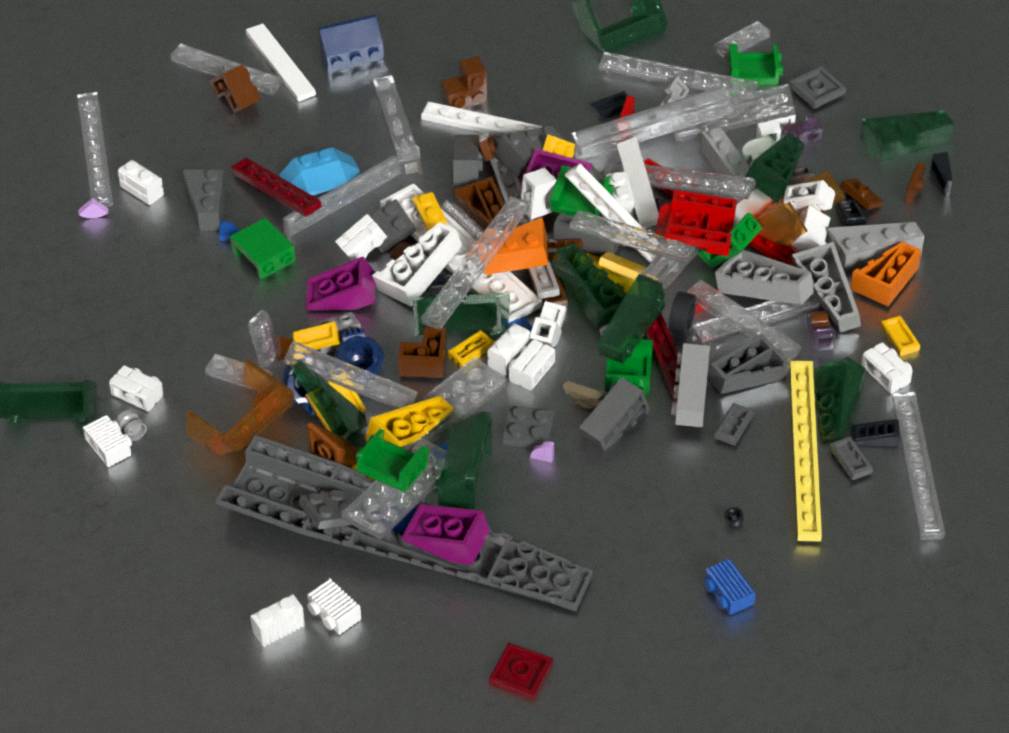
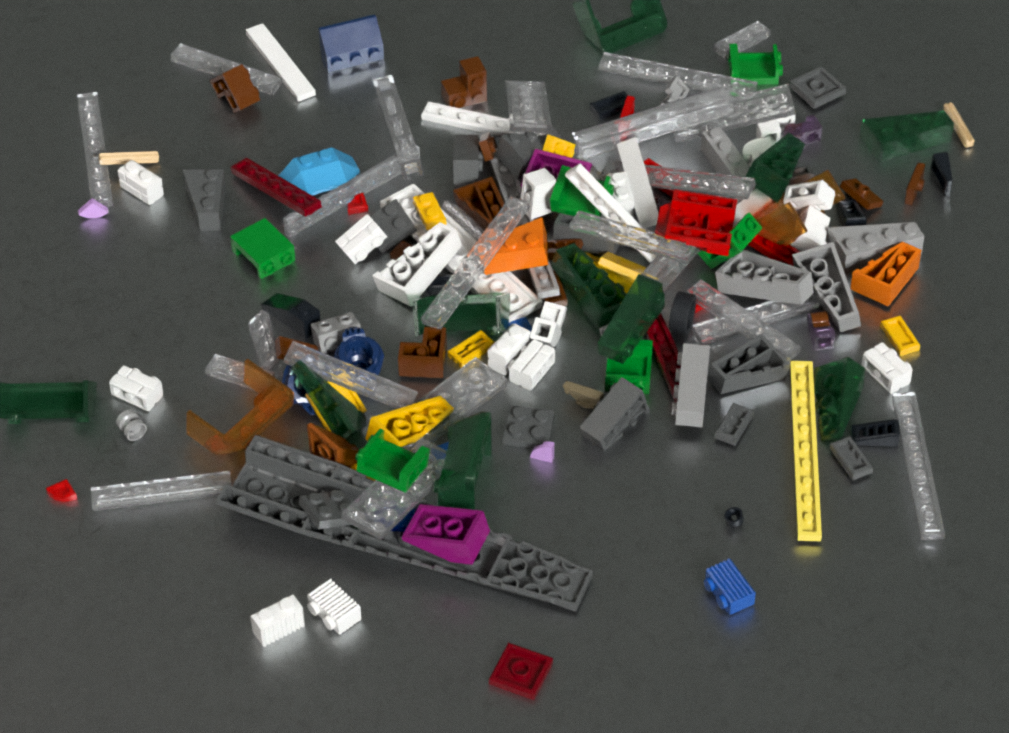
(61, 491): none -> red tile
(107, 440): white brick -> none
(119, 158): none -> tan axle
(159, 490): none -> clear plate
(226, 230): blue tile -> none
(293, 312): none -> black slope
(318, 336): yellow tile -> none
(342, 287): magenta slope -> none
(357, 205): none -> red tile
(527, 107): none -> clear plate
(959, 125): none -> tan axle

